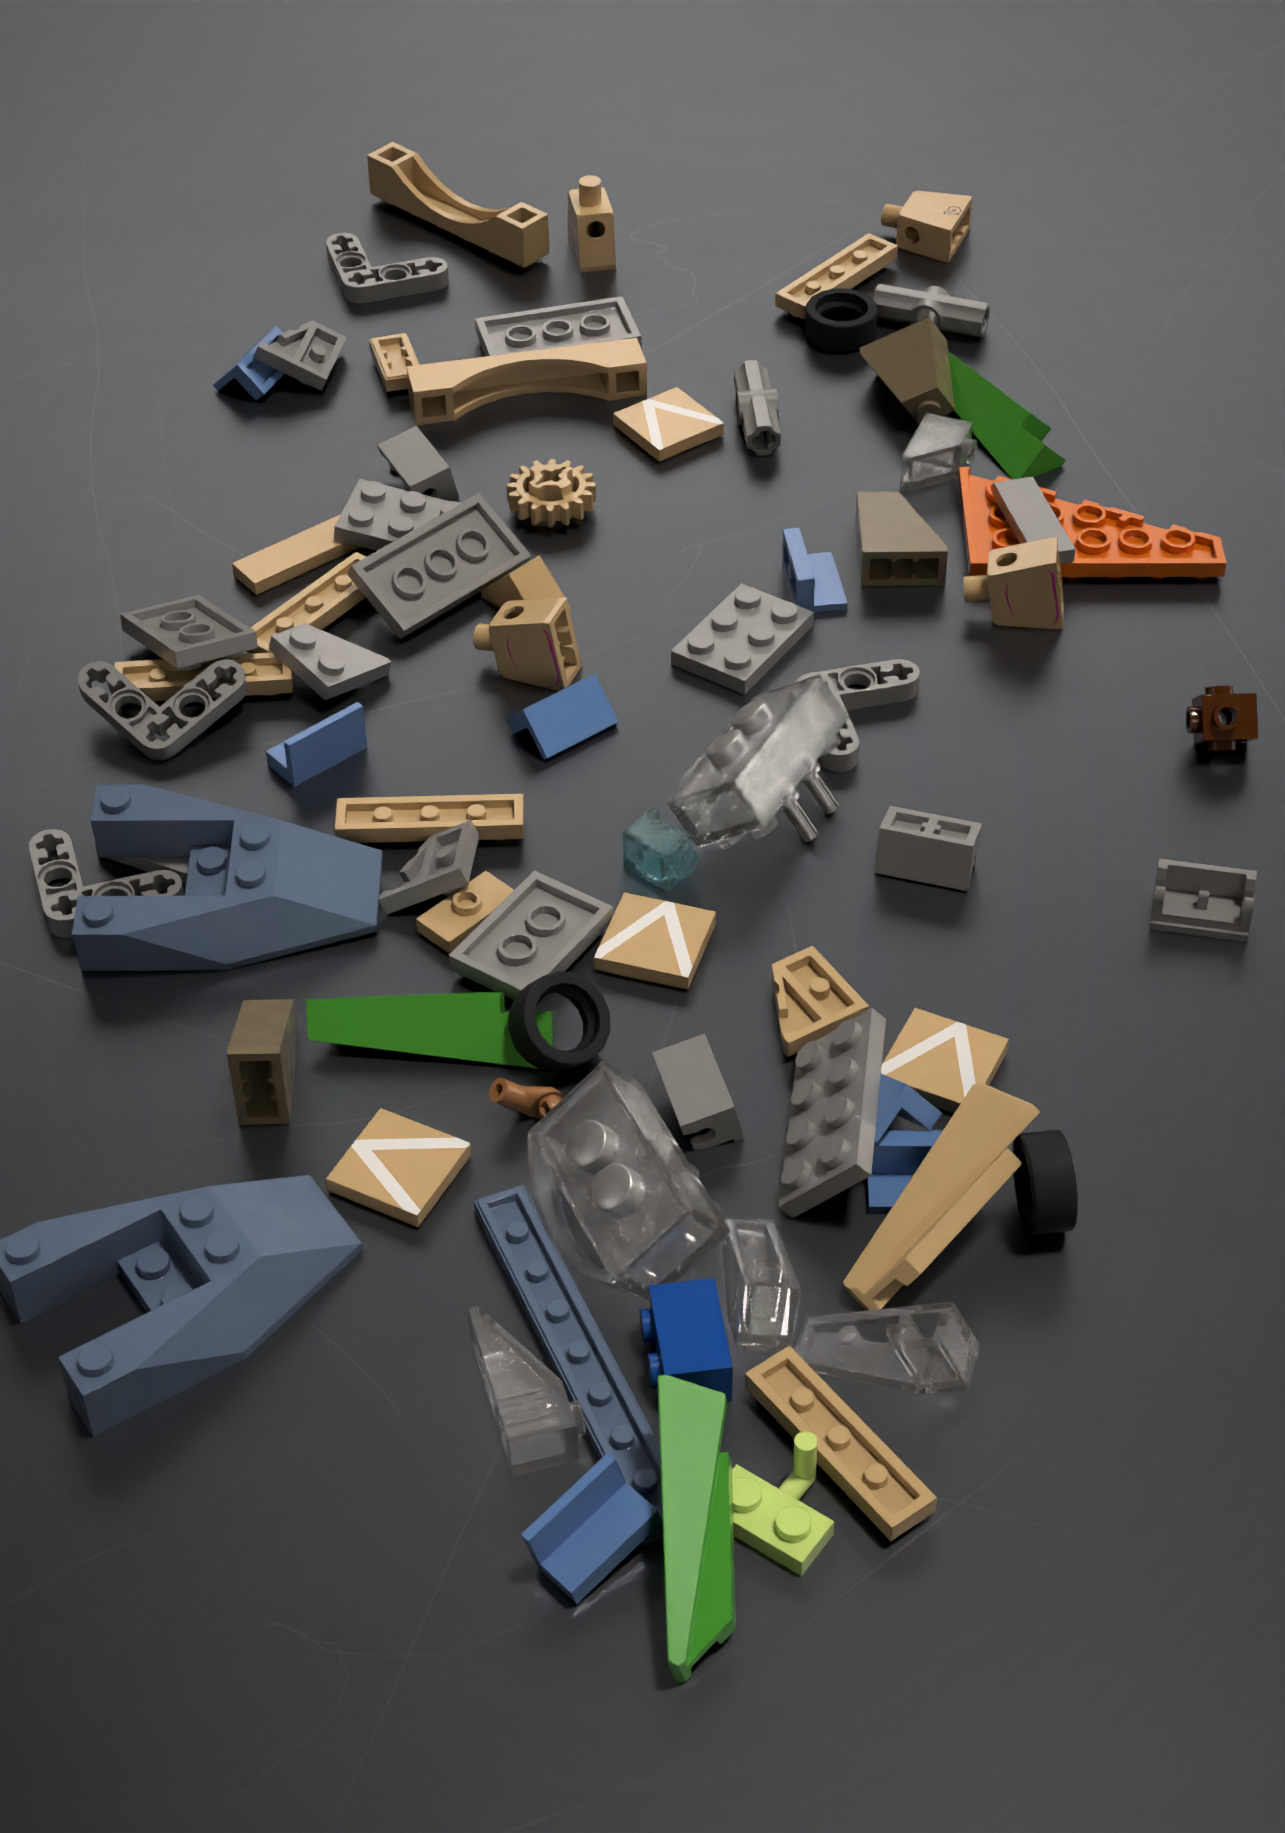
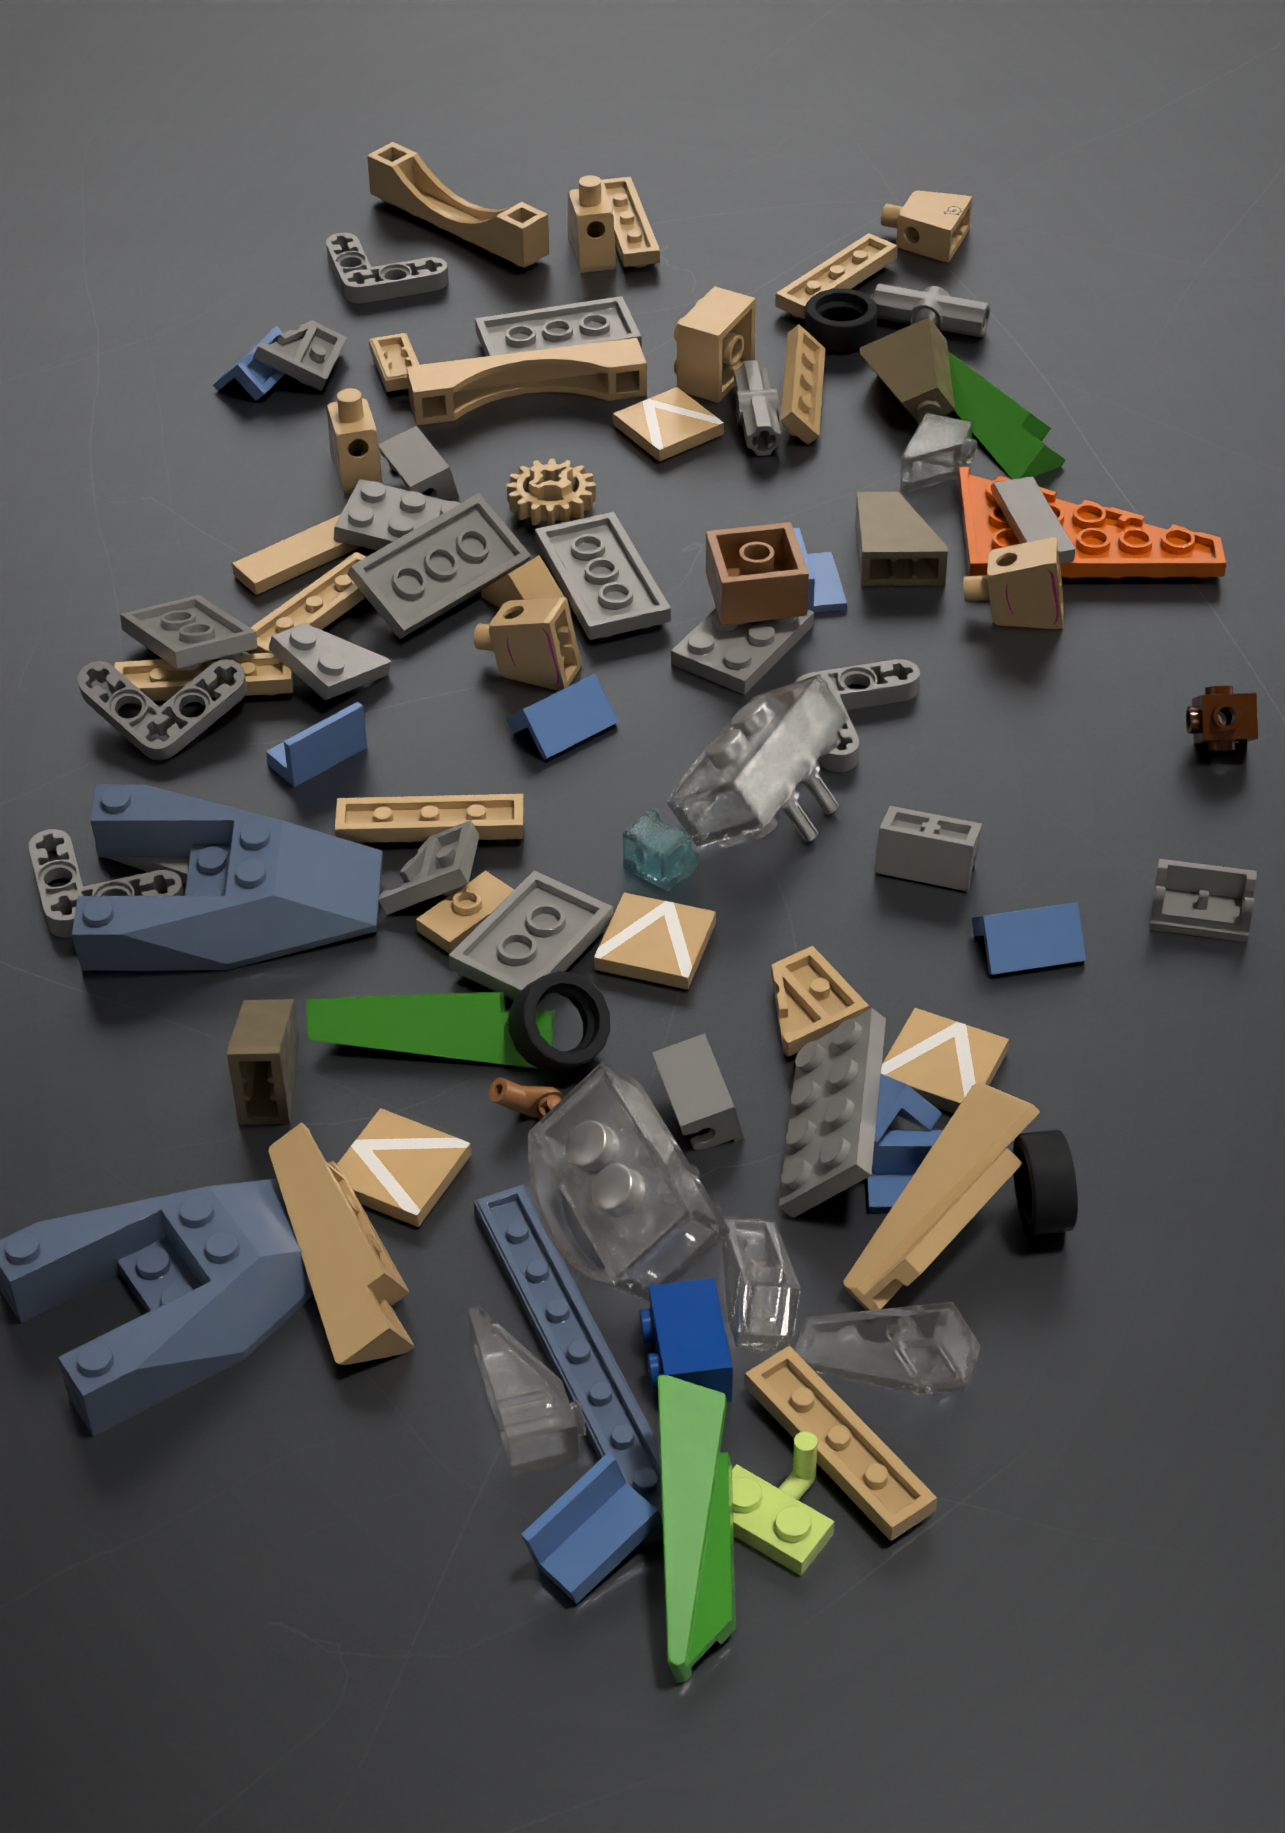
(341, 1253): none -> tan wedge
(352, 430): none -> tan torso
(602, 576): none -> light grey plate
(631, 227): none -> tan plate
(714, 342): none -> tan brick
(756, 573): none -> medium nougat brick
(802, 385): none -> tan plate
(1031, 937): none -> medium blue panel

